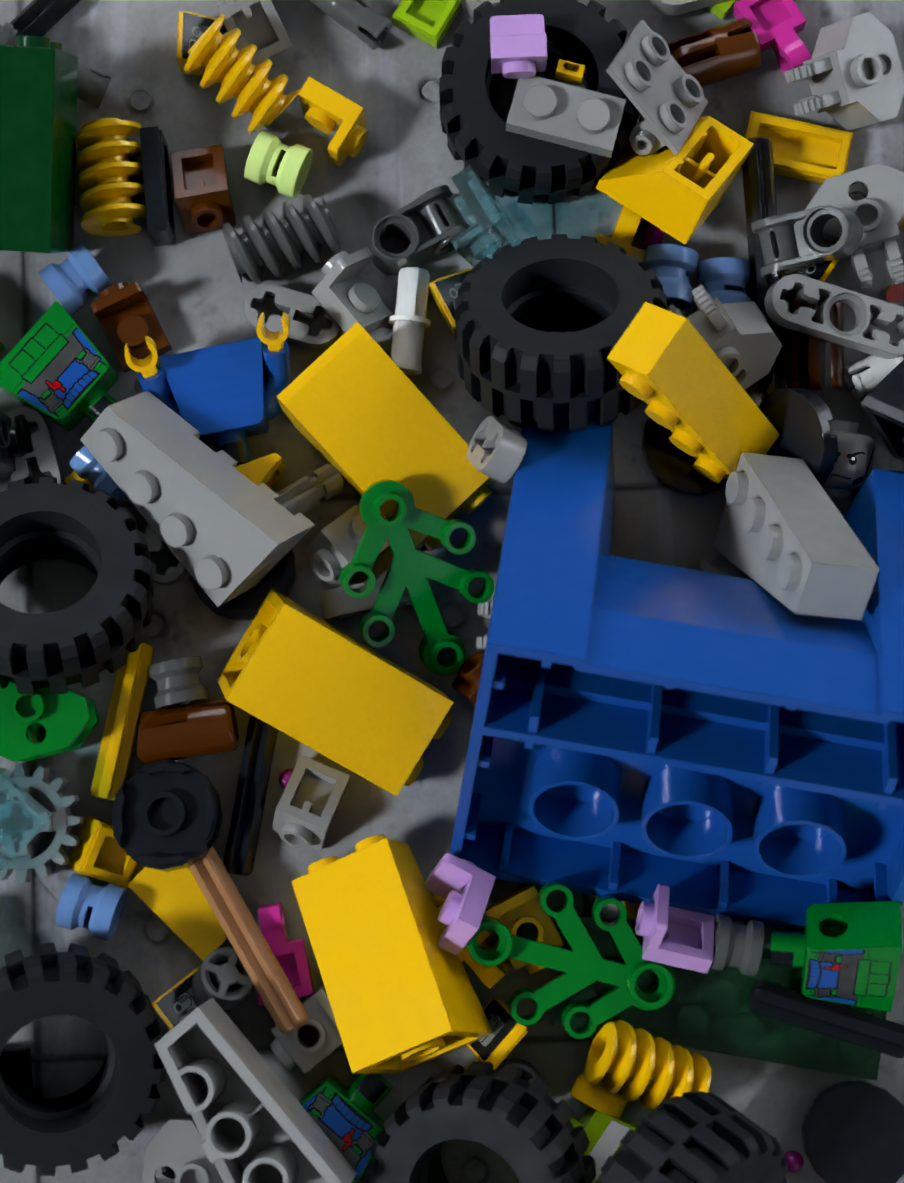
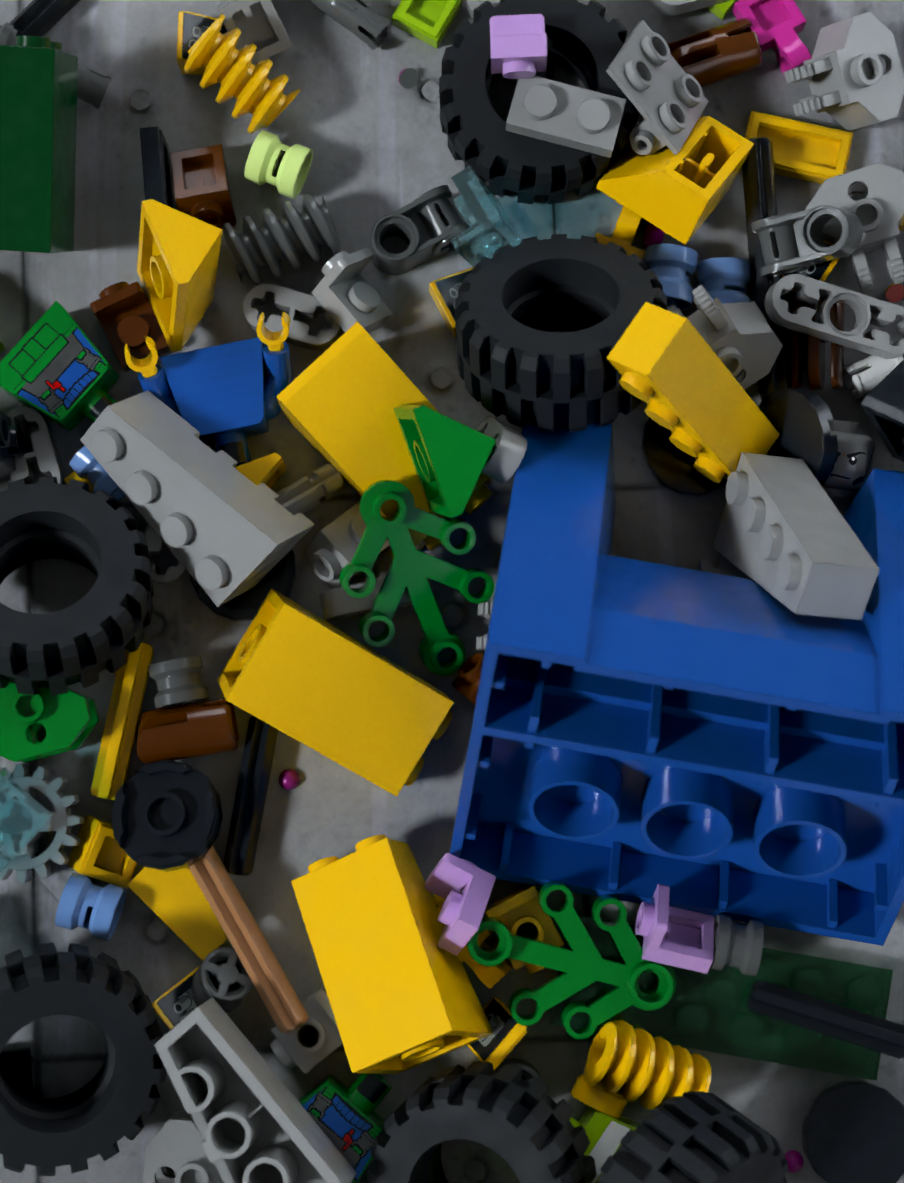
(75, 278): medium blue wheel -> none
(108, 177): yellow piece -> none
(177, 268): none -> yellow slope
(289, 953): dark pink plate -> none
(309, 804): light grey bracket -> none
(331, 111): yellow bracket -> none
(408, 78): none -> light grey piece
(410, 319): white axle -> none
(444, 456): none -> green slope
(570, 72): yellow piece -> none
(632, 910): piece -> none
(846, 952): green torso -> none

